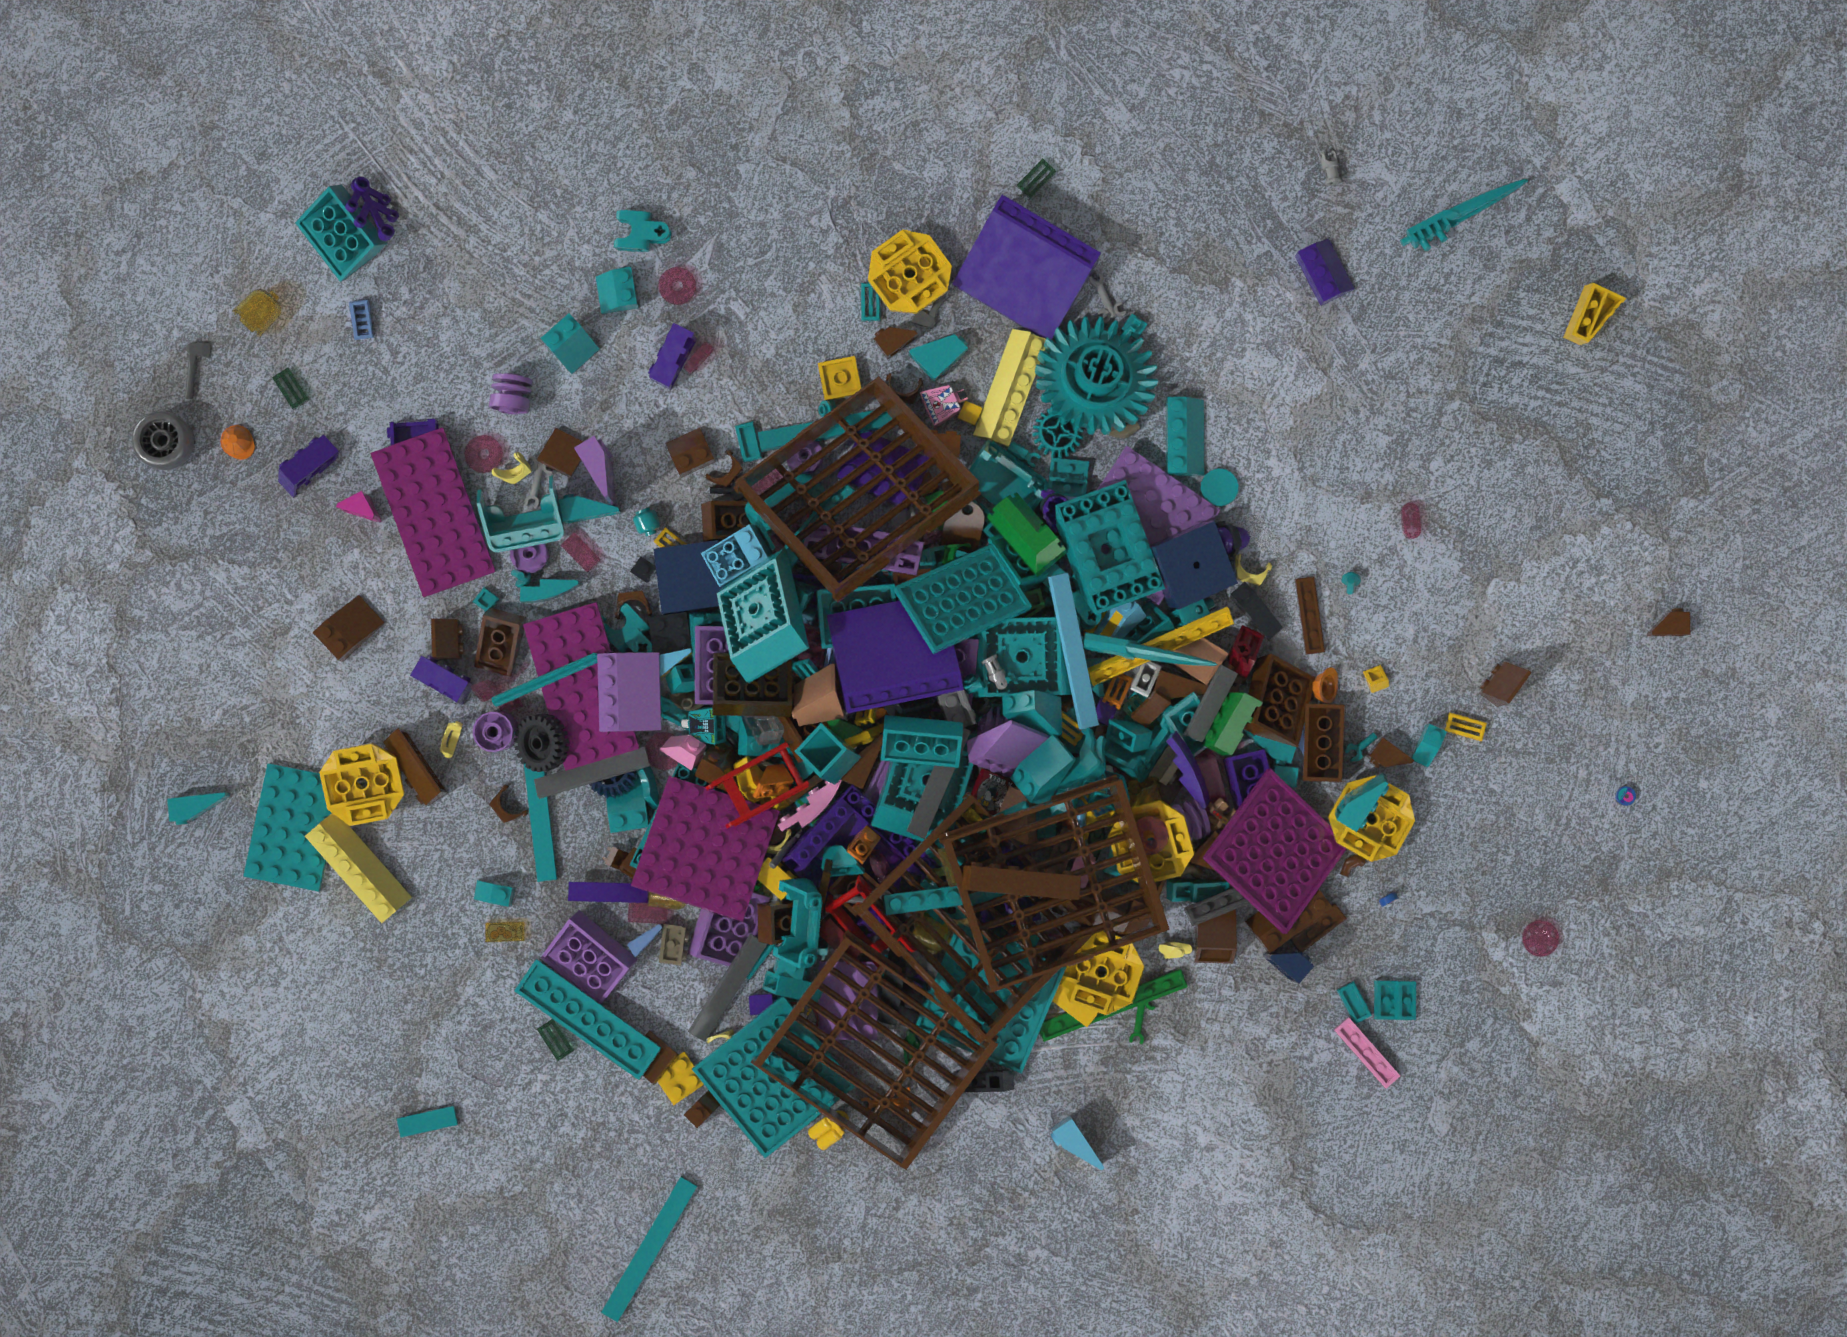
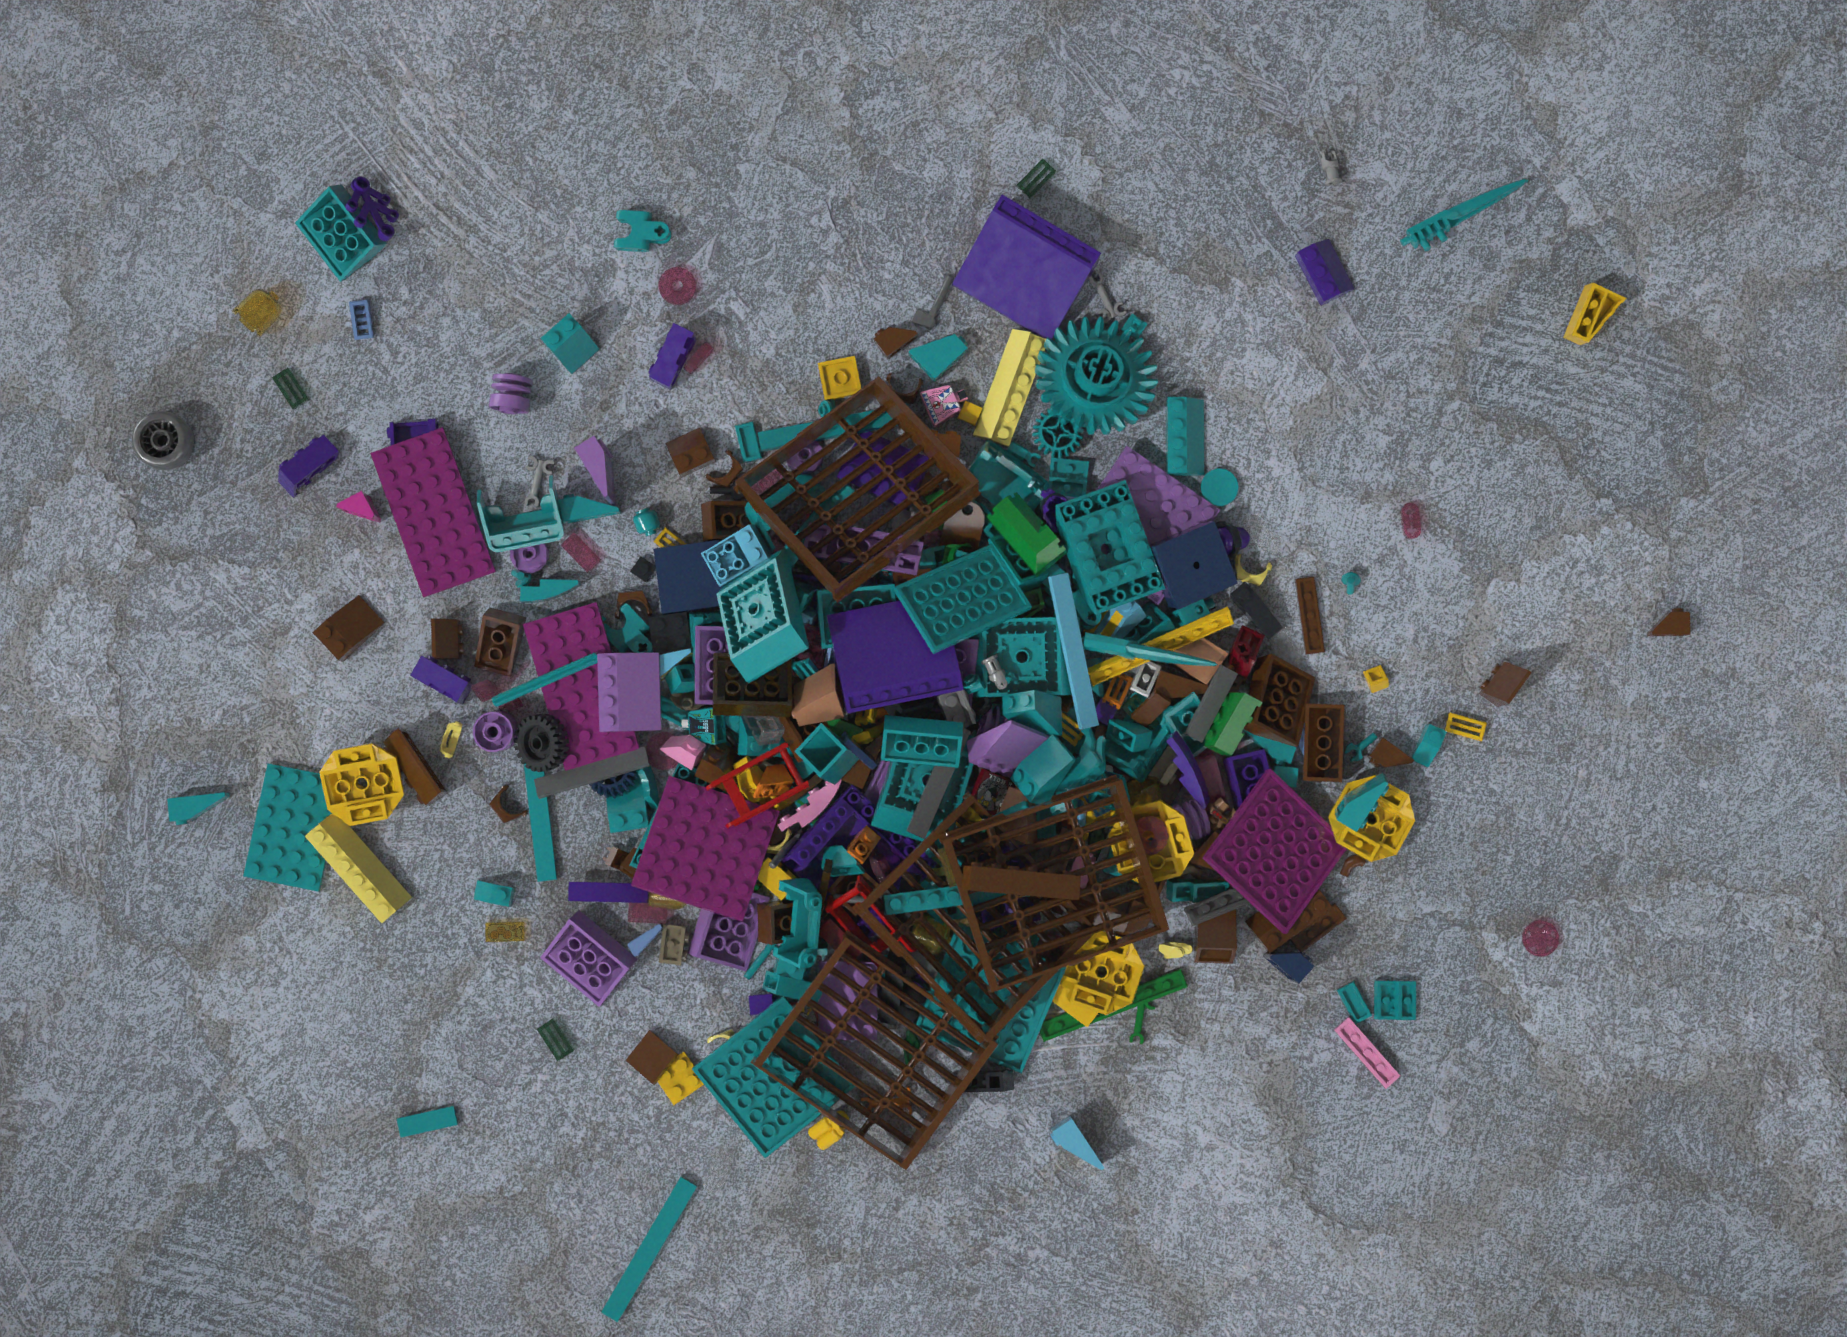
(194, 350): dark grey piece -> none
(237, 442): orange piece -> none
(475, 446): clear pink tile -> none
(486, 599): teal tile -> none
(516, 474): light yellow helmet -> none
(560, 453): reddish brown tile -> none
(588, 1019): teal plate -> none
(617, 290): teal slope -> none
(702, 1109): reddish brown slope -> none
(727, 988): dark grey tile -> none
(858, 750): none -> dark blue tile
(870, 318): teal tile -> none
(903, 253): yellow piece -> none
(1127, 432): dark tan arm -> none
(1326, 685): orange piece -> none
(1388, 899): blue tile -> none
(1625, 796): tile -> none

